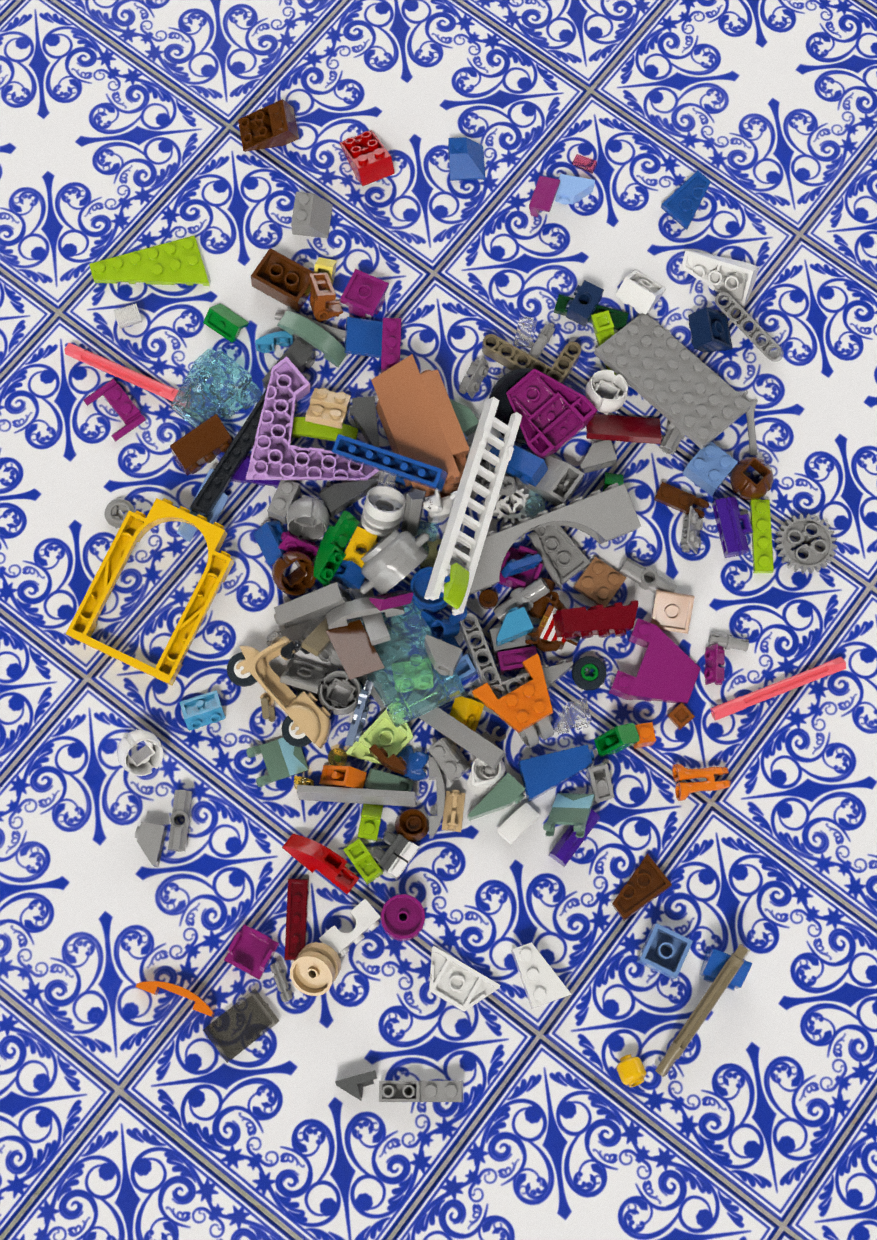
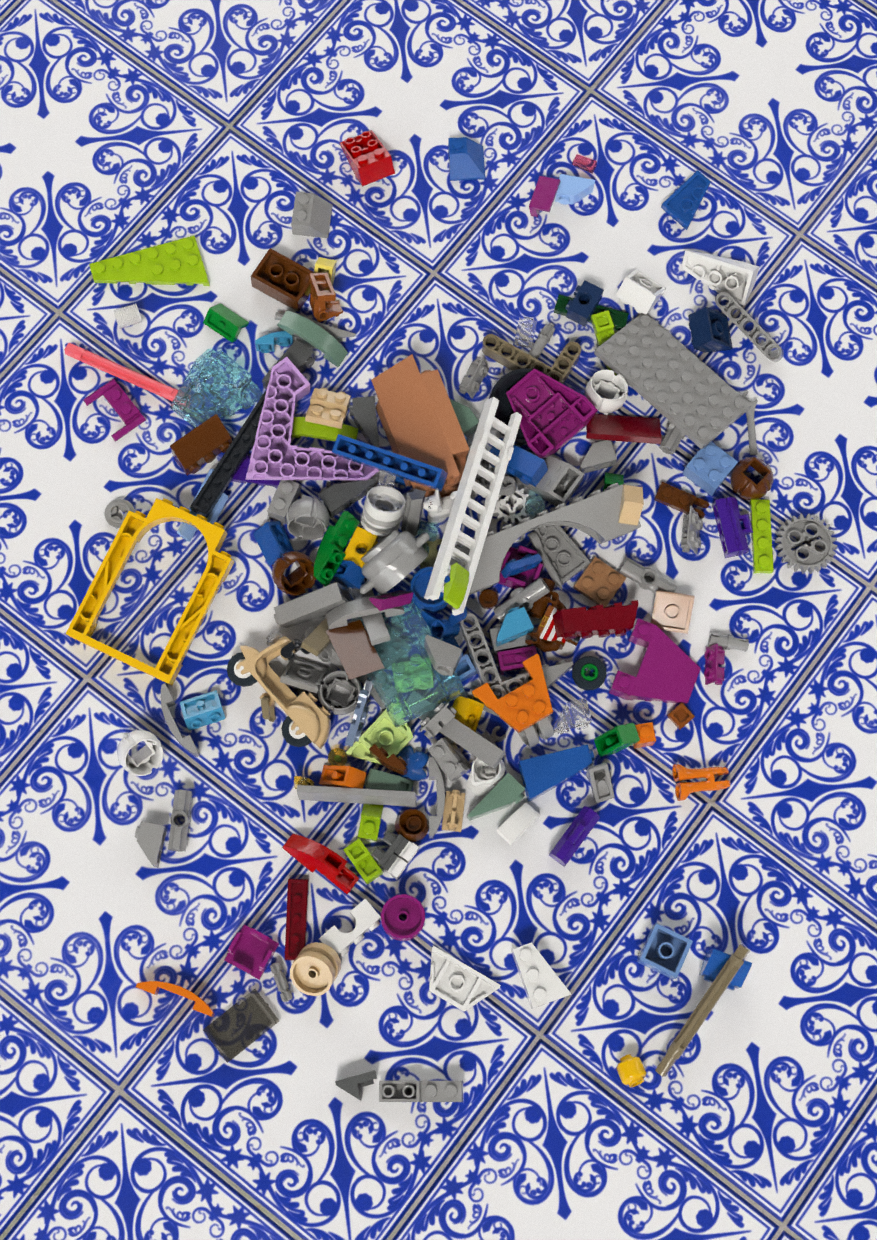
(166, 702): none -> light grey slope
(269, 127): reddish brown slope -> none
(280, 760): sand green flag -> none
(293, 543): magenta hinge -> none
(363, 337): blue tile -> none
(364, 294): magenta panel -> none
(390, 343): magenta arch -> none
(431, 724): none -> light grey hinge
(570, 810): sand green flag -> none
(631, 505): none -> tan slope
(641, 889): reddish brown wing -> none
(742, 702): coral piece -> none

